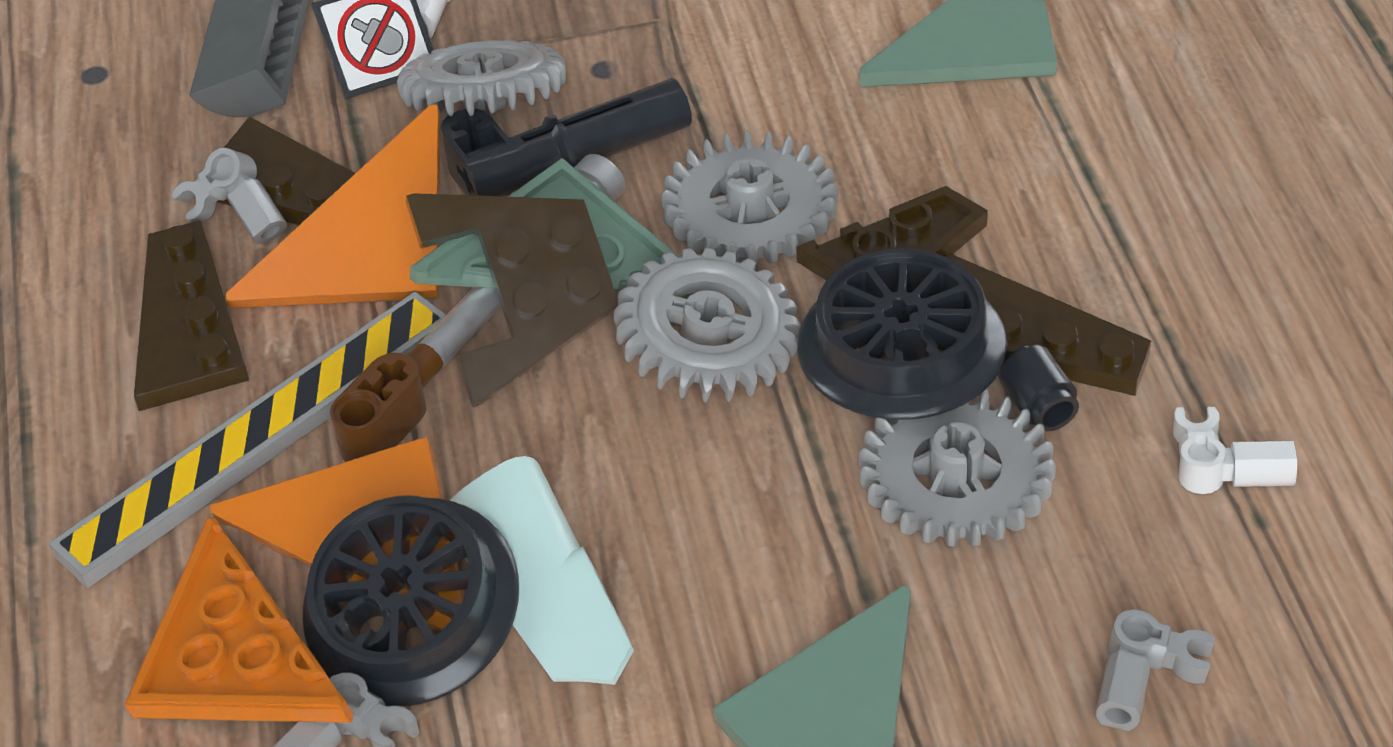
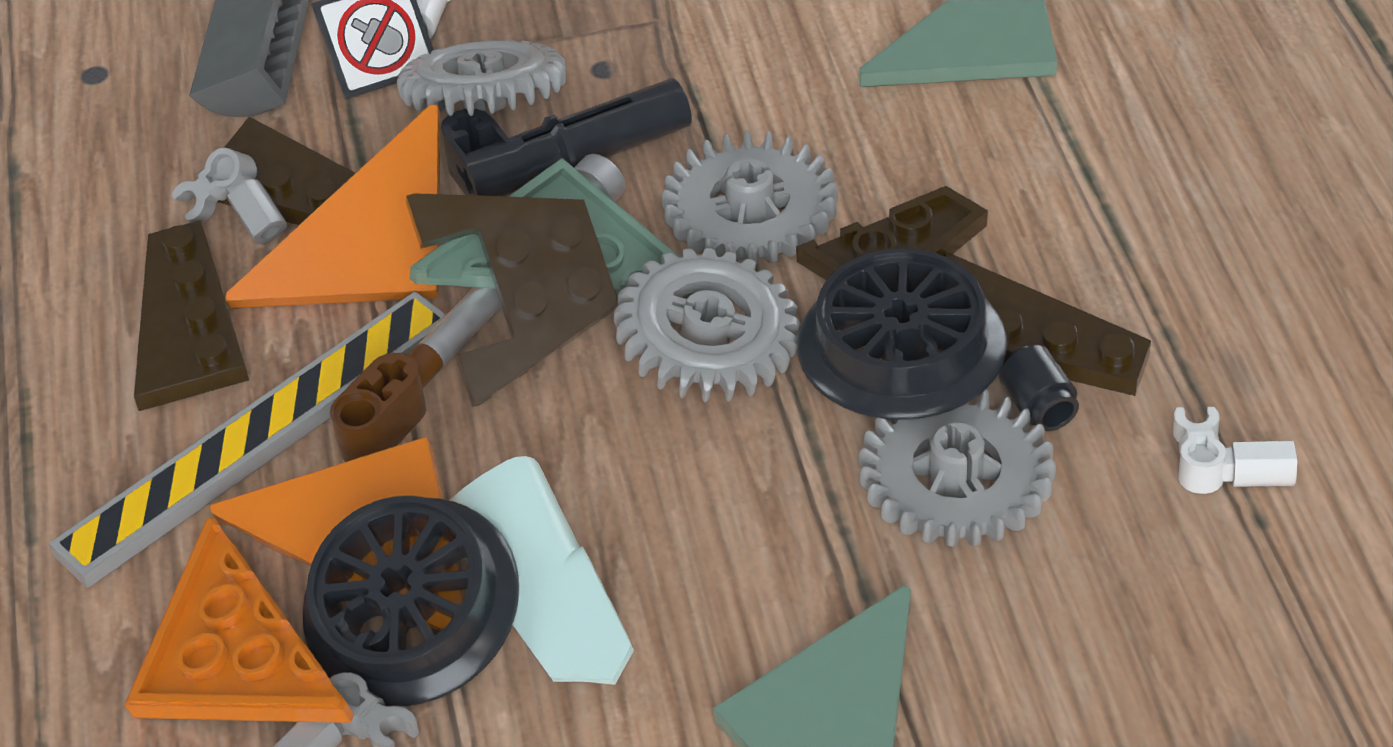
(1134, 648): light grey bar -> none

